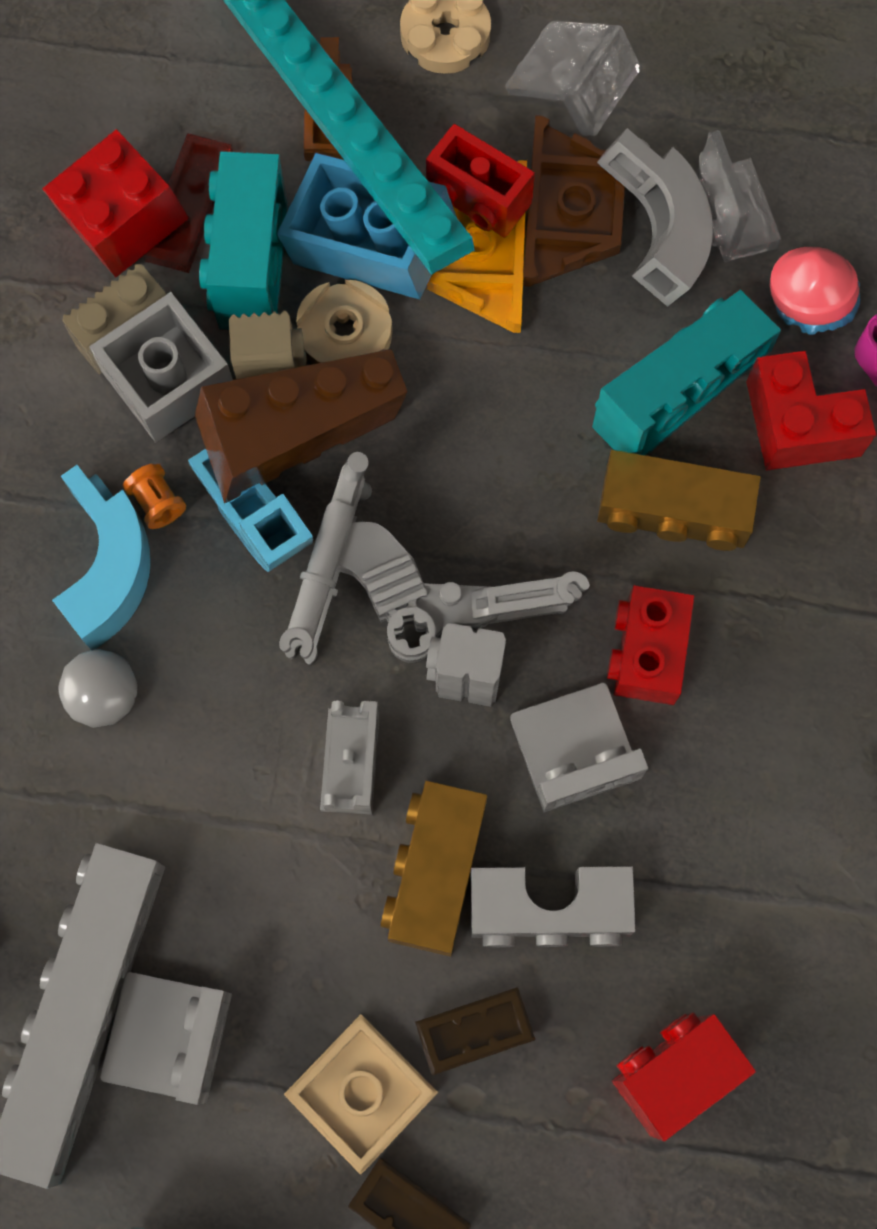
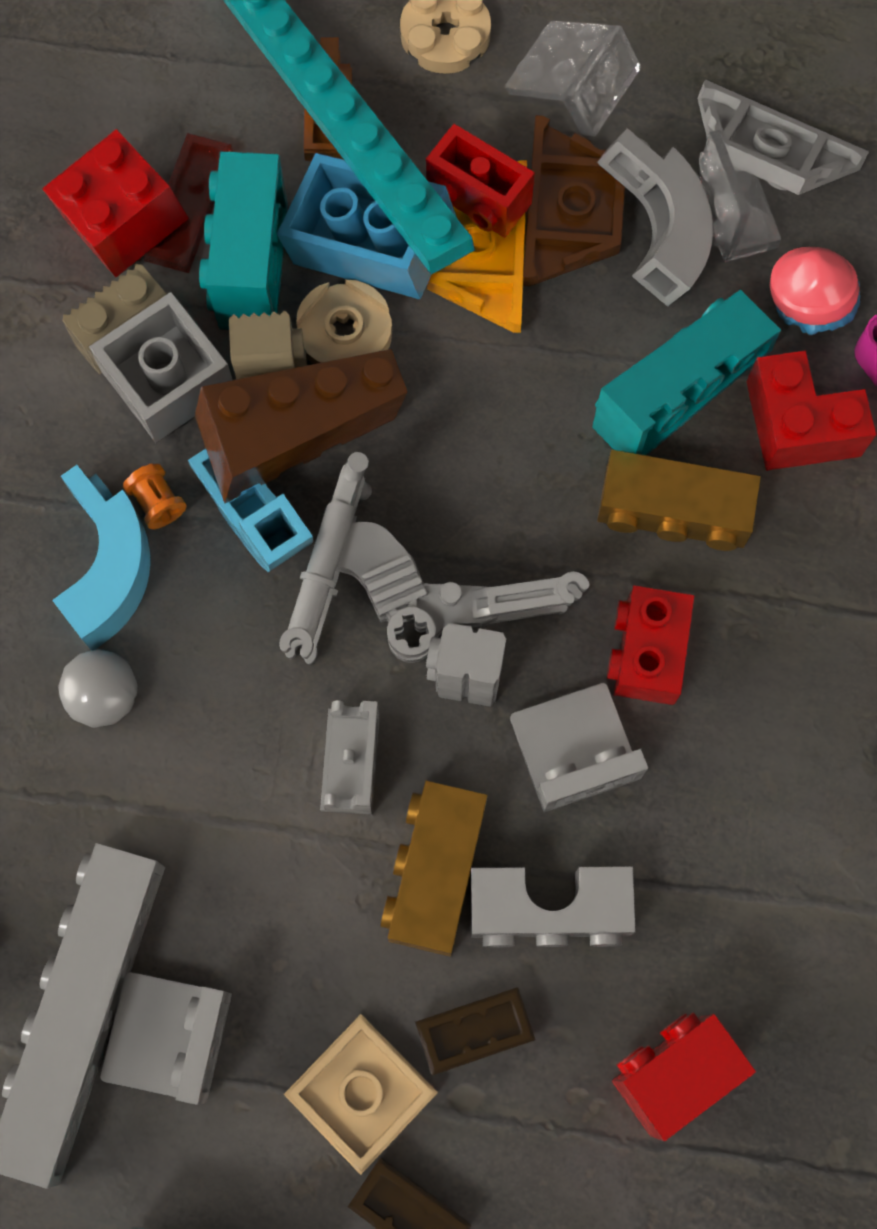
(776, 145): none -> light grey wing

